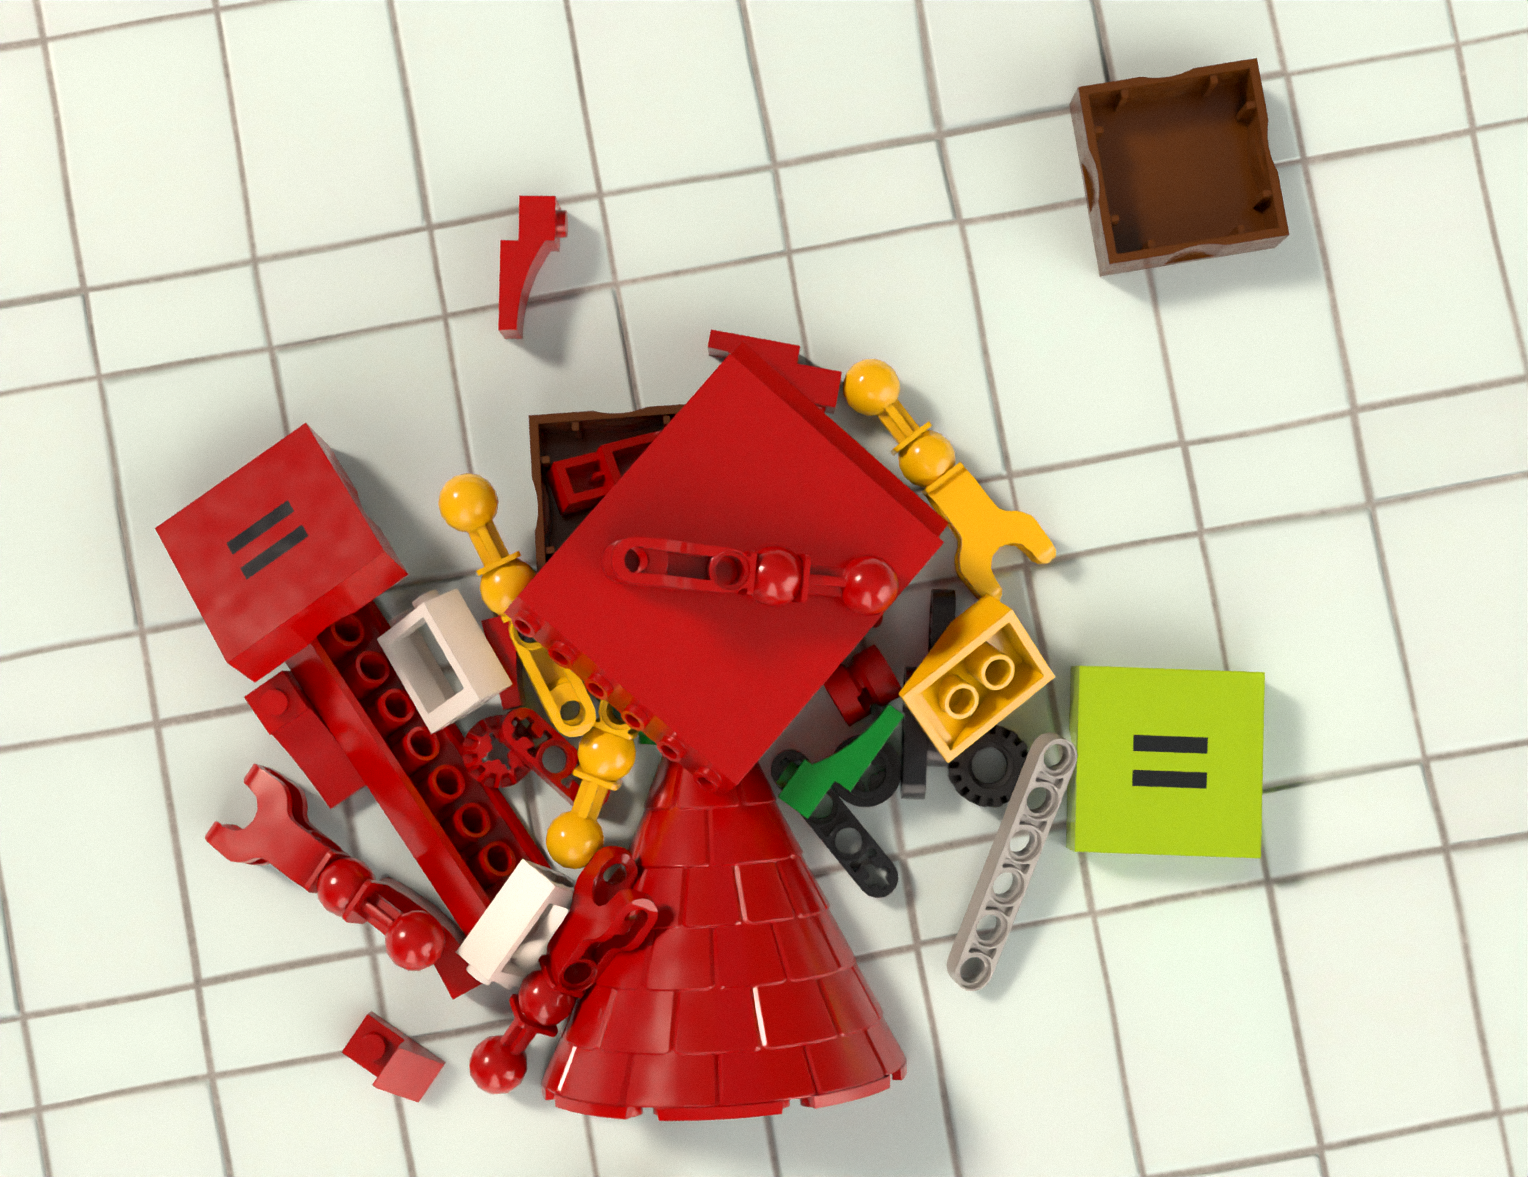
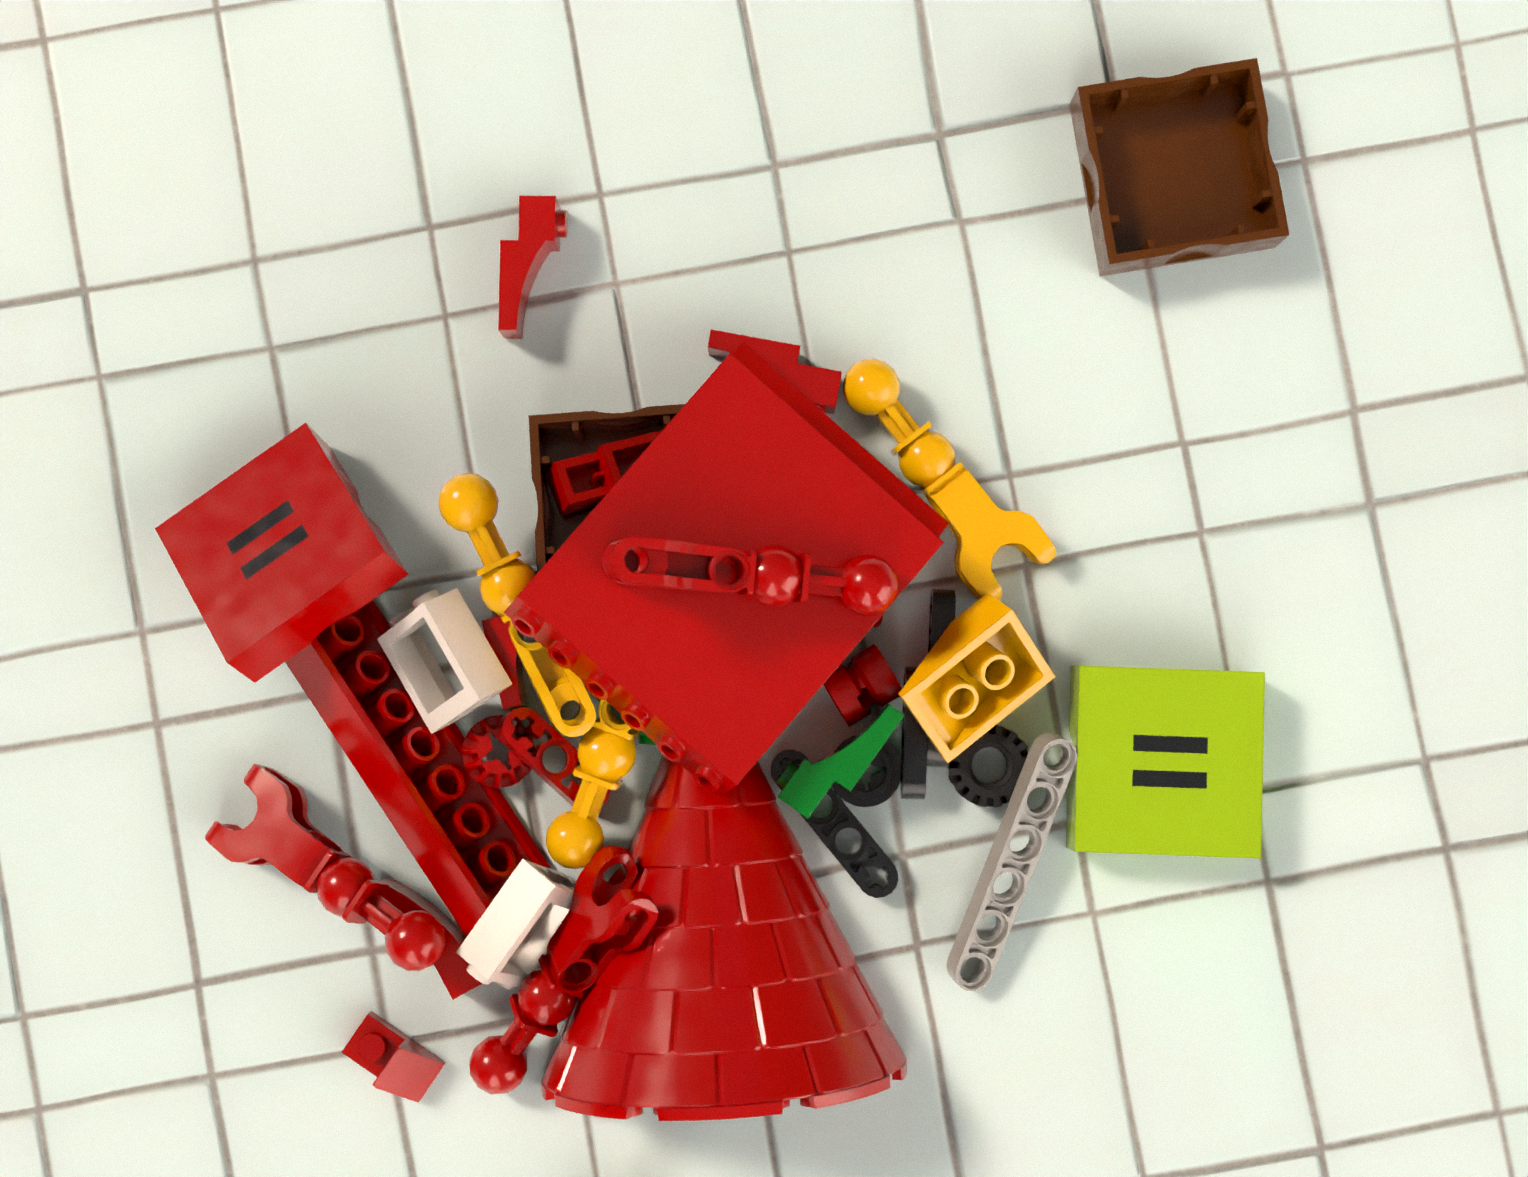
(305, 736): red slope -> none

